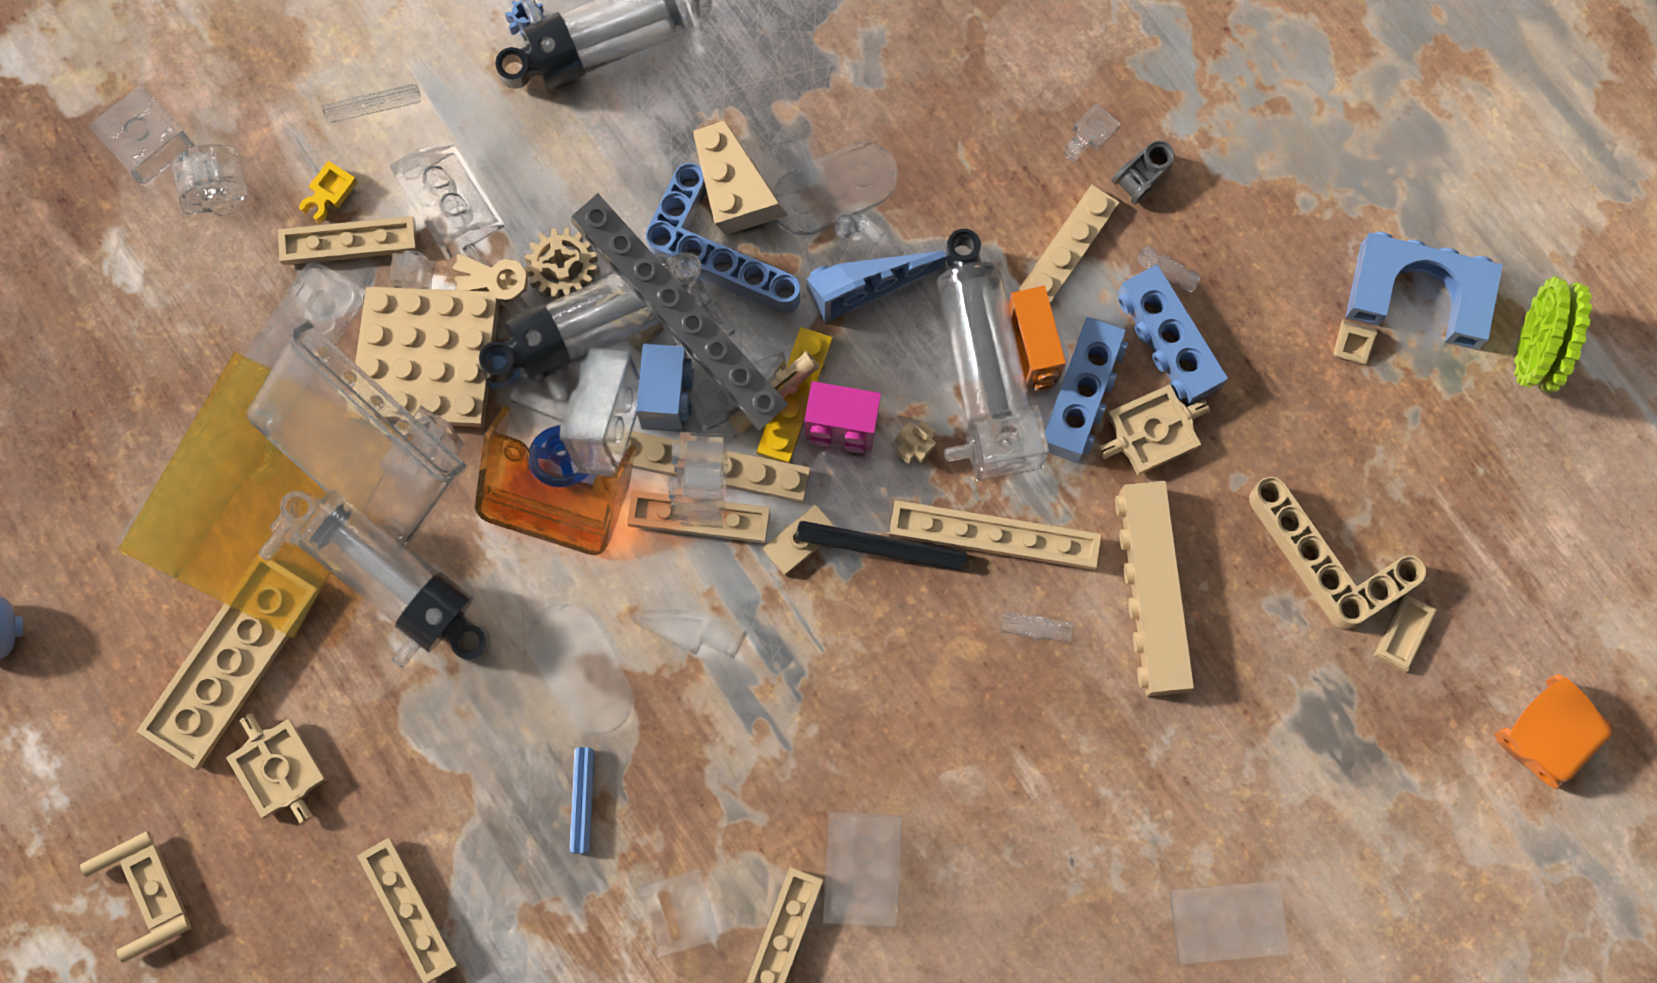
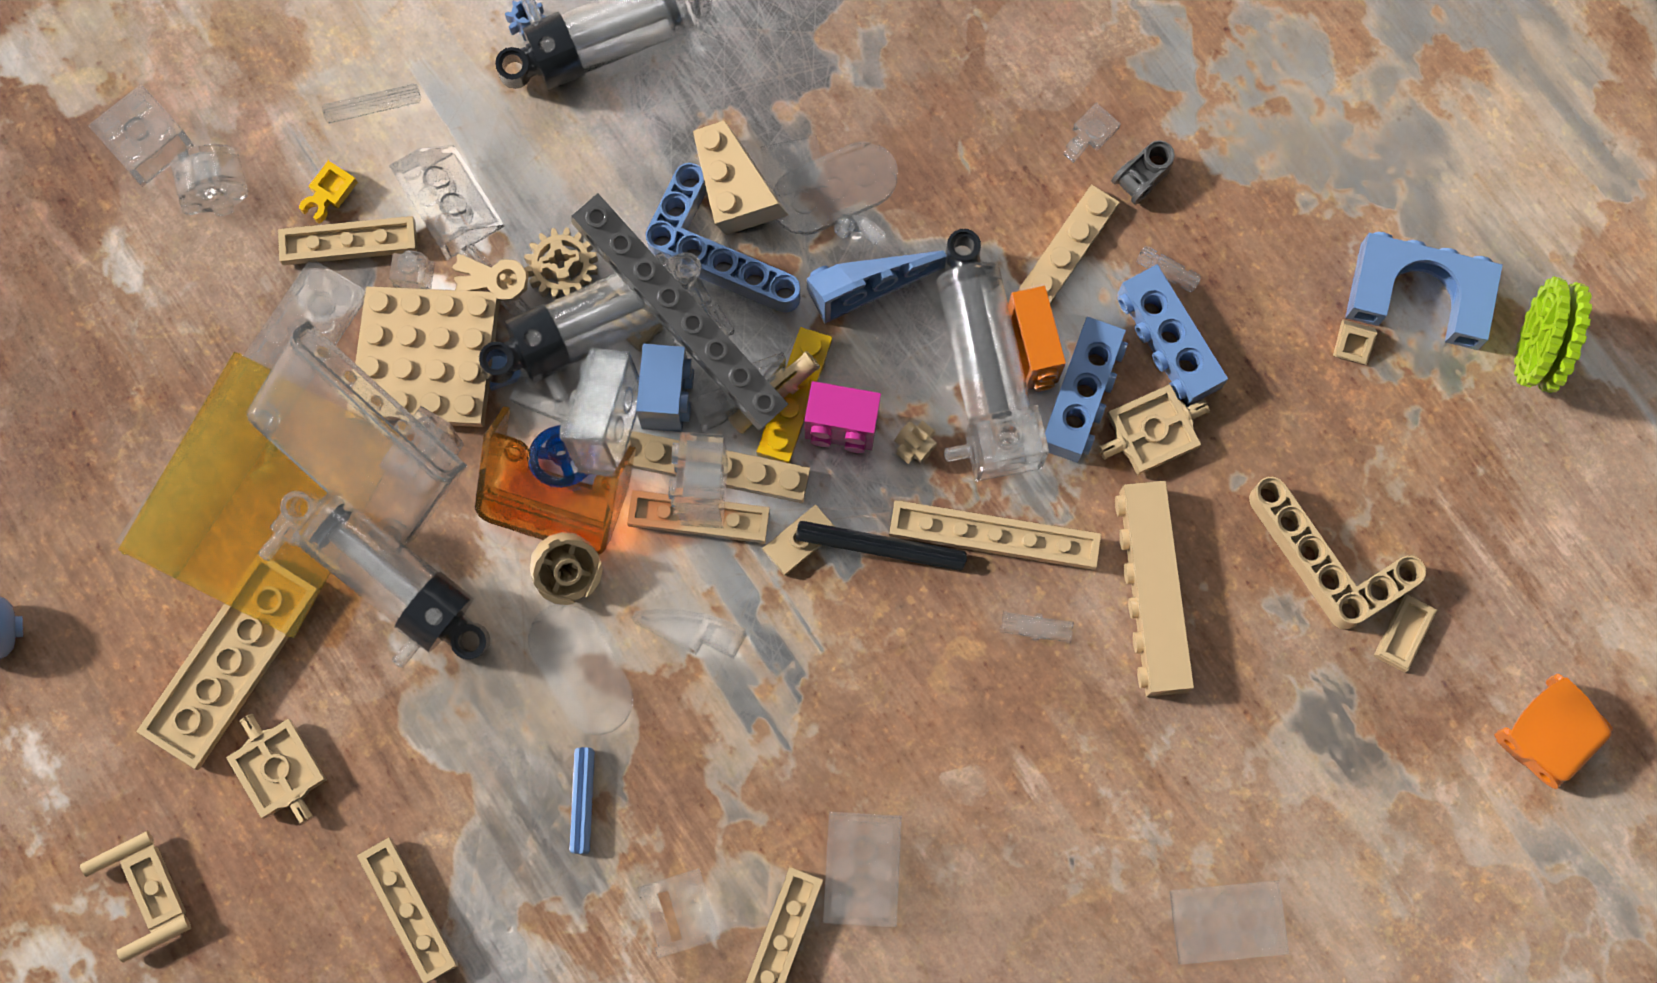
(565, 568): none -> tan cylinder

